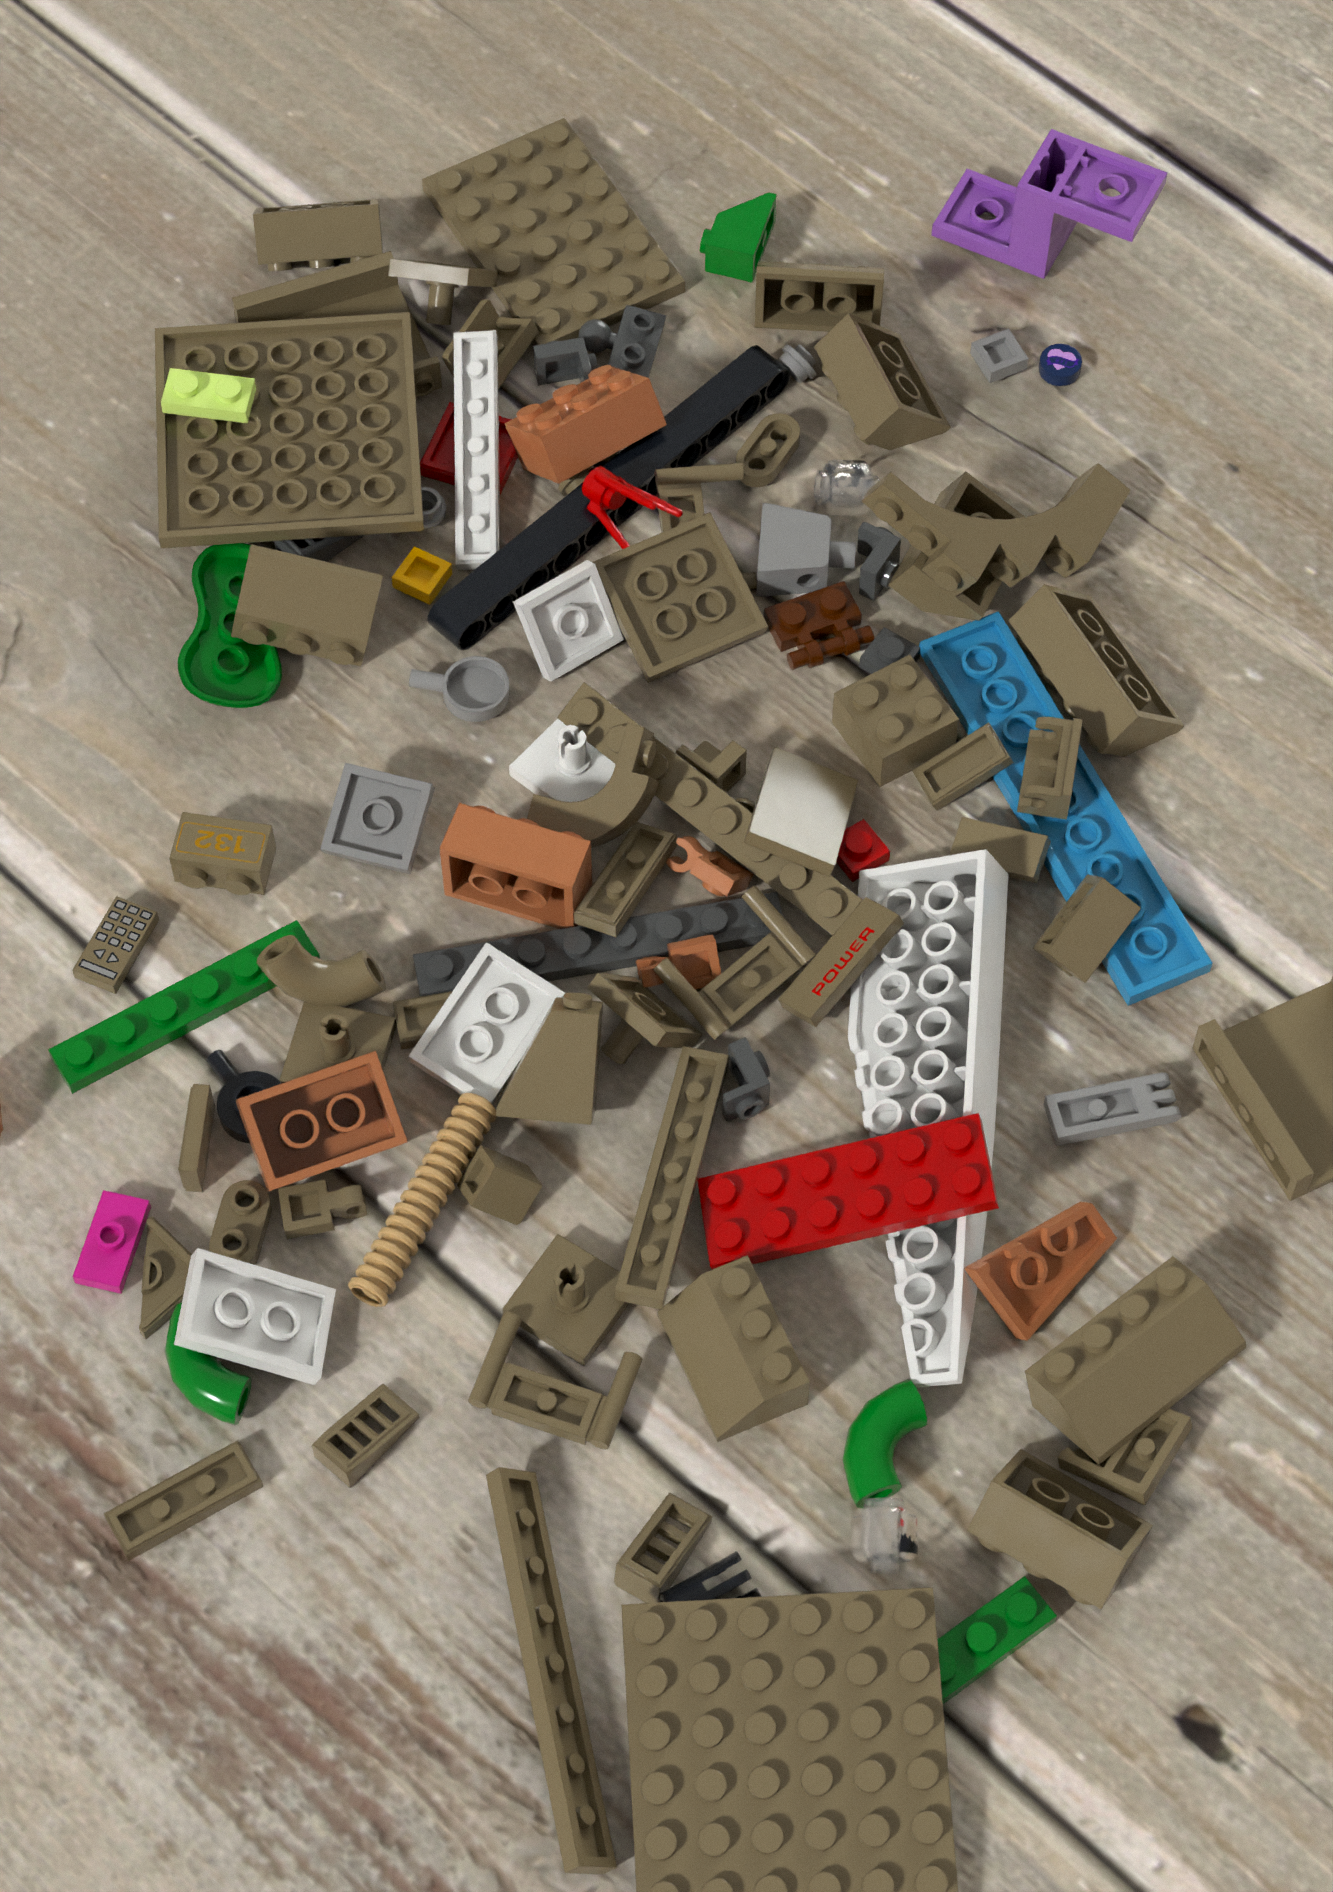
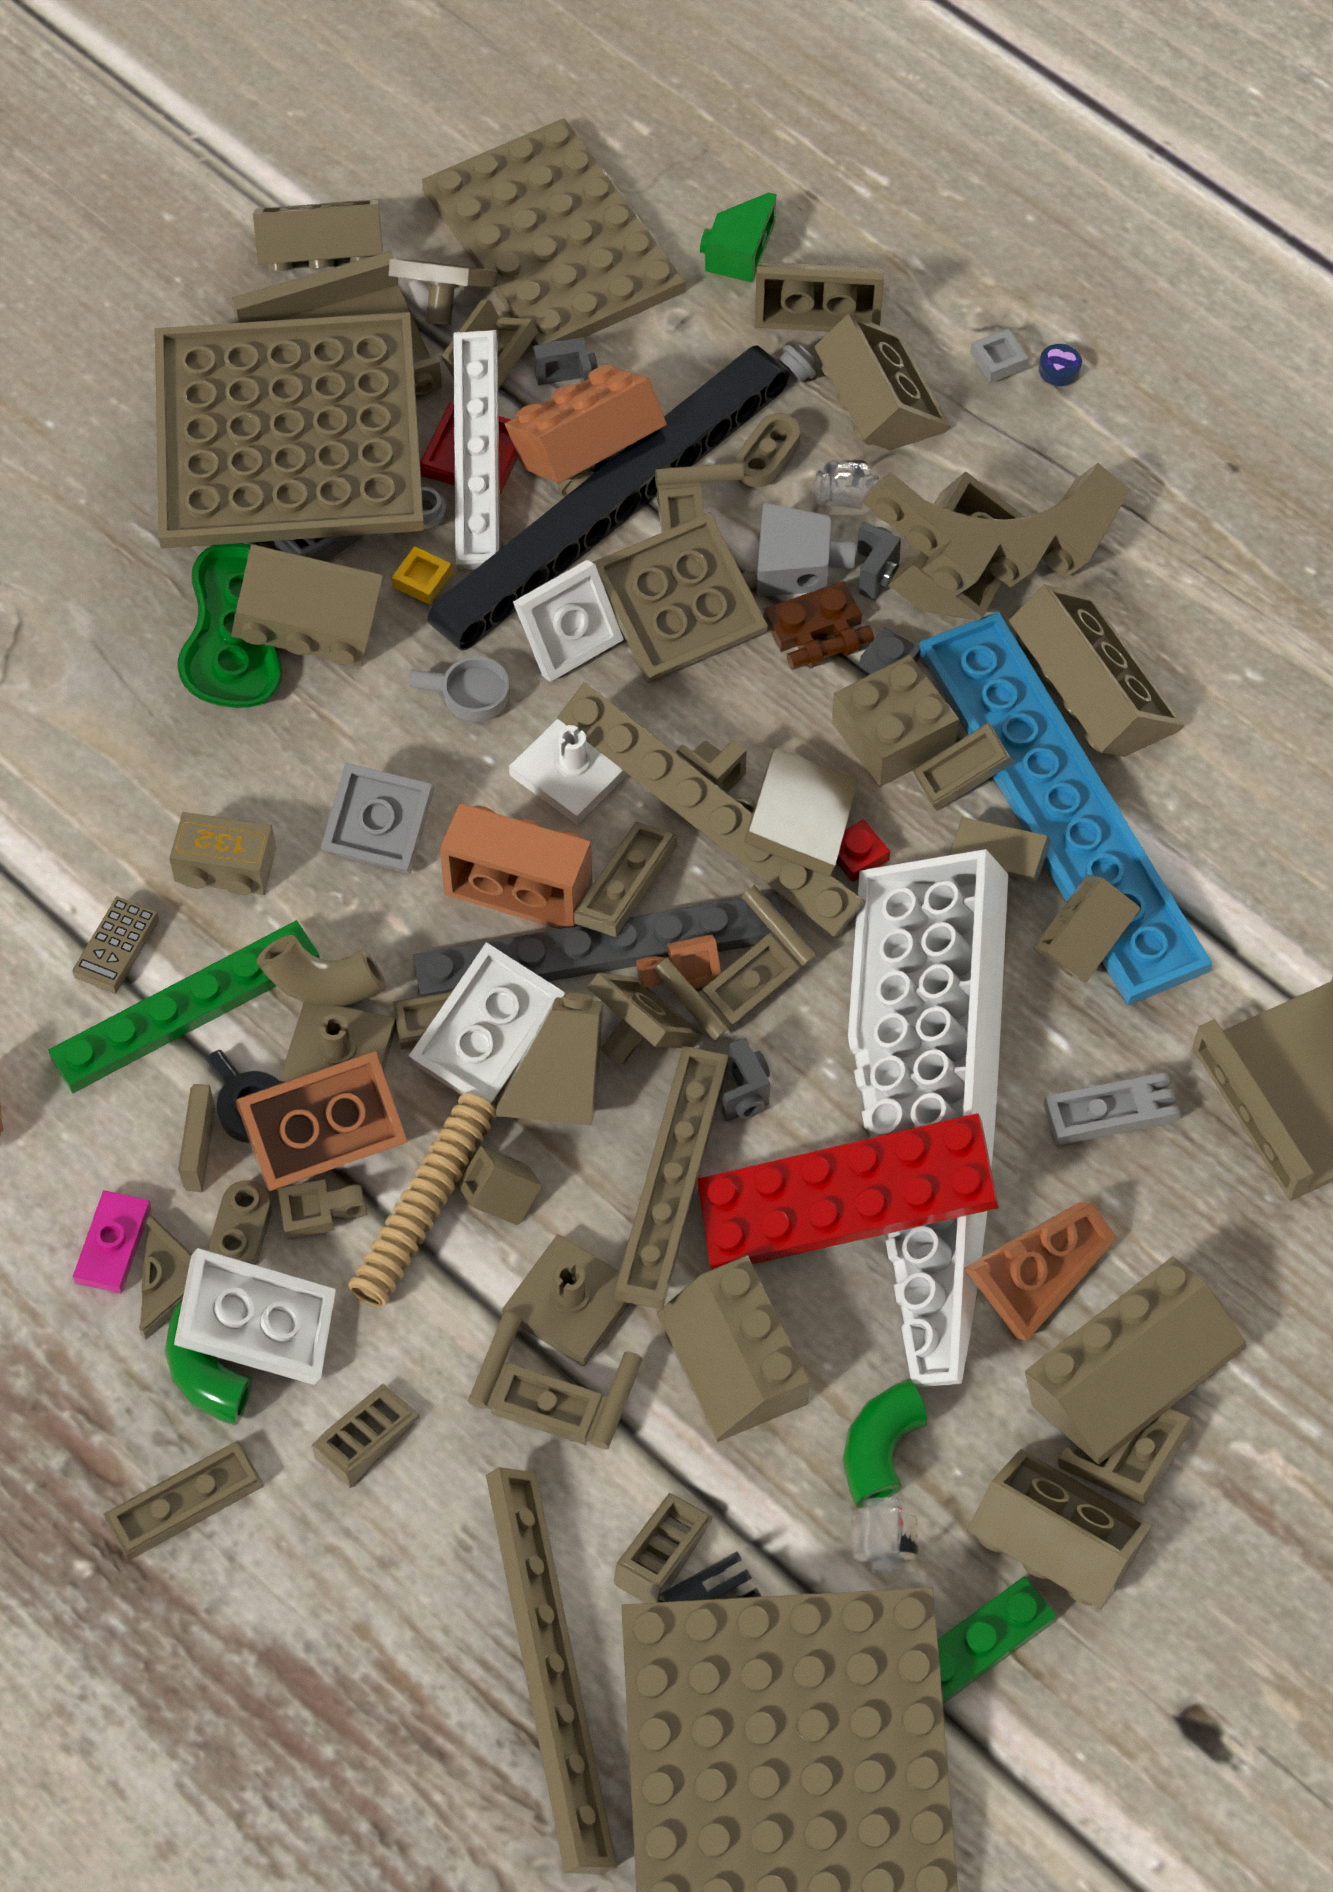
(208, 395): yellowish green plate -> none
(610, 492): red plant -> none
(613, 807): dark tan arch -> none
(633, 345): dark grey plate -> none
(716, 870): nougat plate -> none
(840, 961): dark tan tile -> none
(1050, 767): dark tan hinge -> none
(1052, 196): medium lavender bracket -> none

